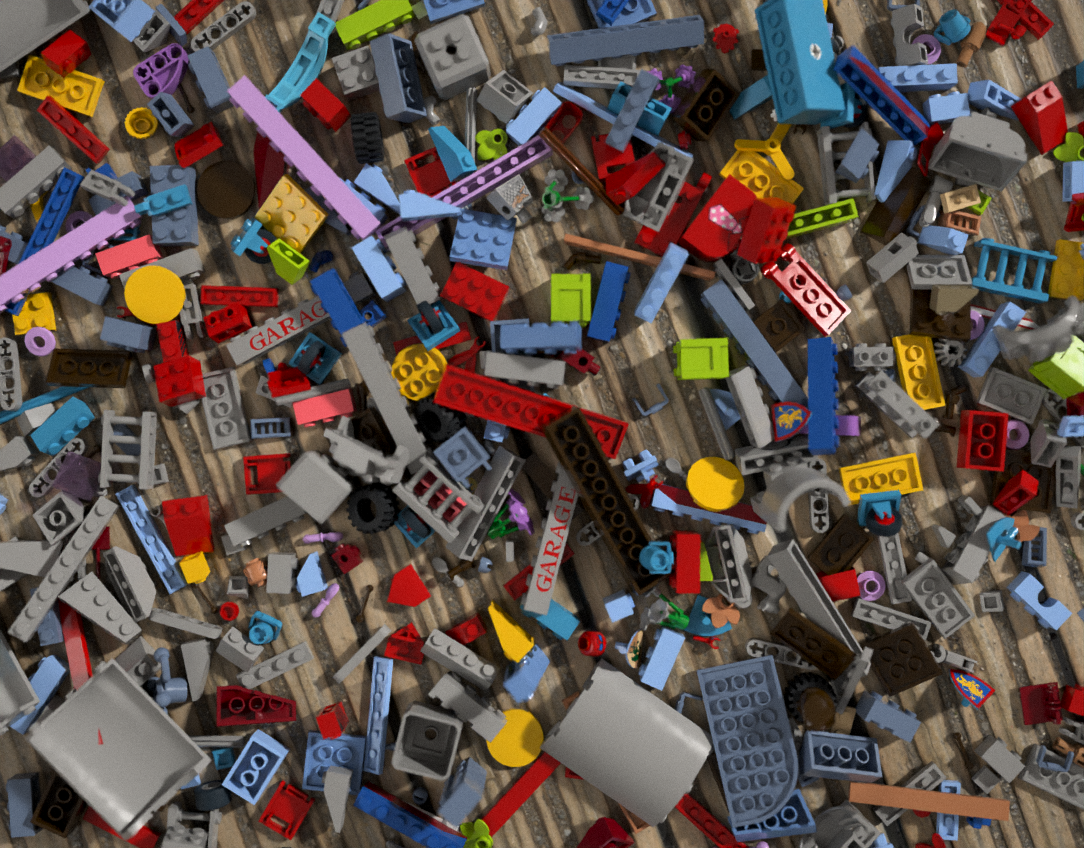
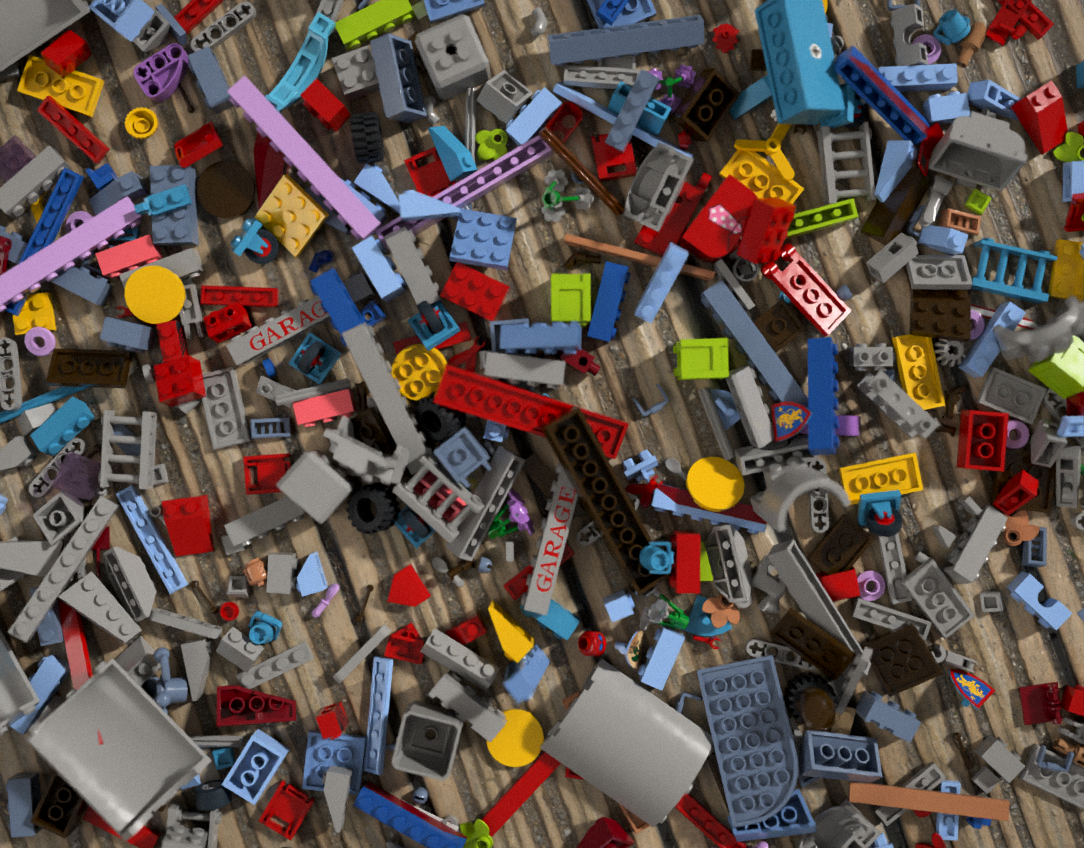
(106, 187): light grey hinge -> none
(170, 114): sand blue brick -> none
(195, 567): yellow brick -> none
(287, 261): lime slope -> none
(287, 381): red slope -> none
(333, 537): lavender piece -> none
(347, 557): dark red brick -> none
(462, 791): sand blue brick -> none
(512, 199): light grey torso -> none
(632, 178): red slope -> none
(858, 156): sand blue slope -> none
(950, 297): dark tan slope -> none
(960, 198): tan plate -> none
(1002, 535): dark azure shield -> none

